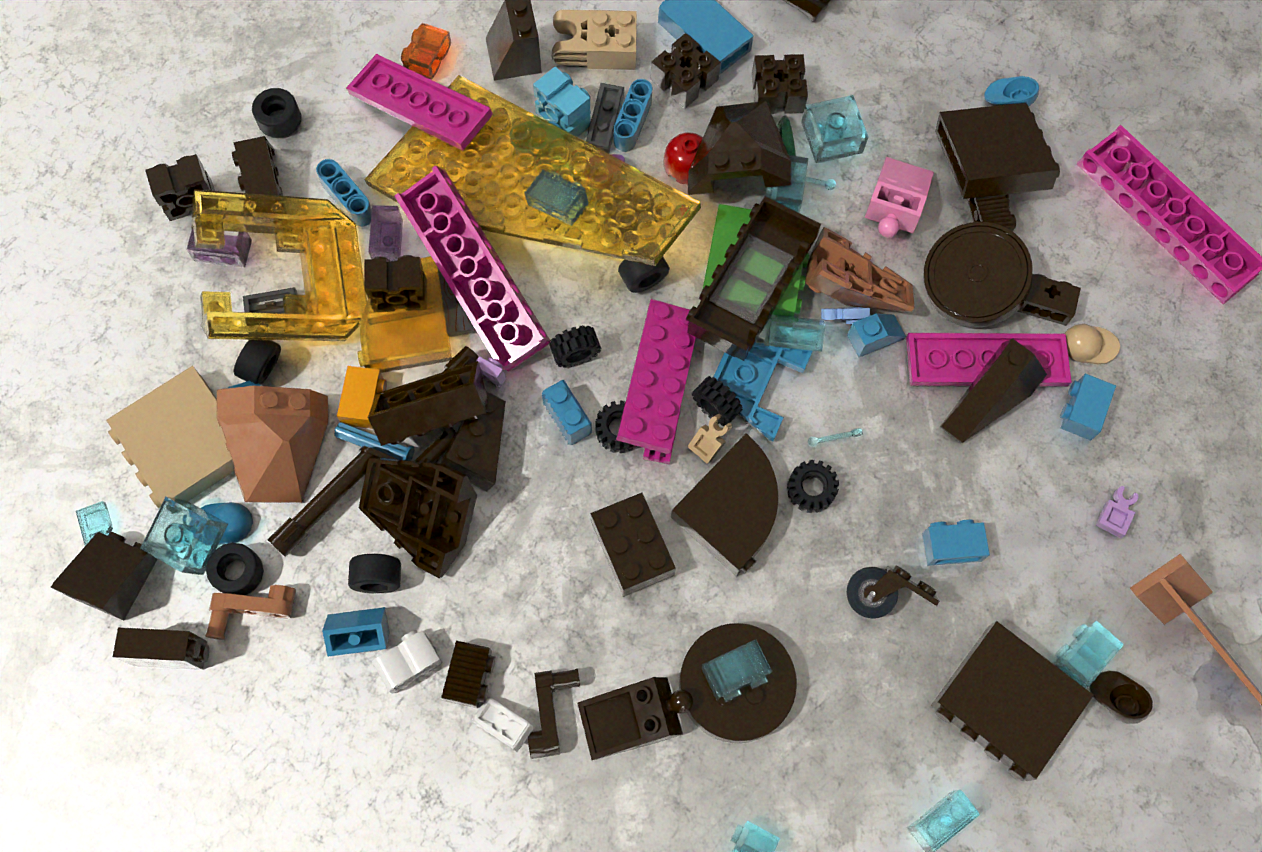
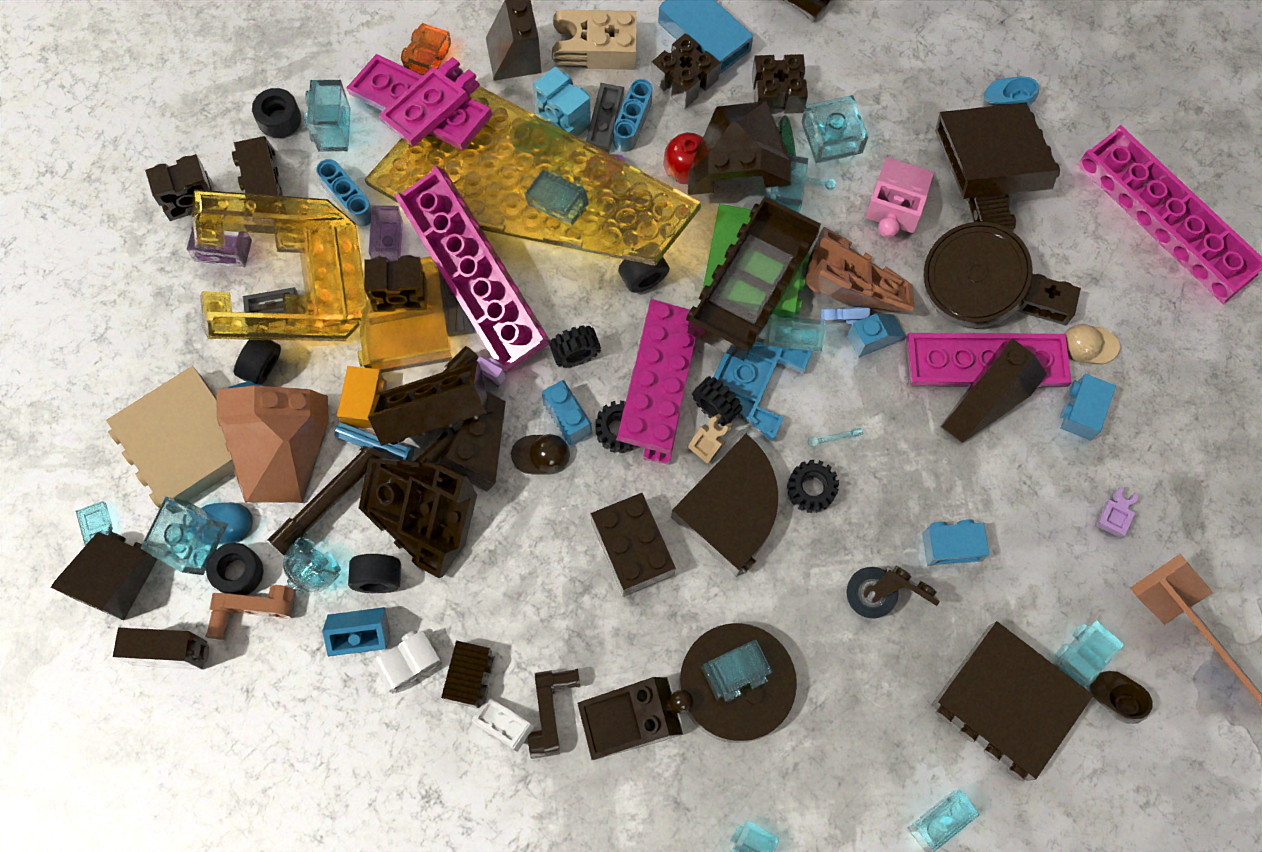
(309, 568): none -> clear light blue cylinder
(328, 115): none -> clear light blue brick
(429, 101): none -> dark pink tile
(540, 454): none -> dark brown cap

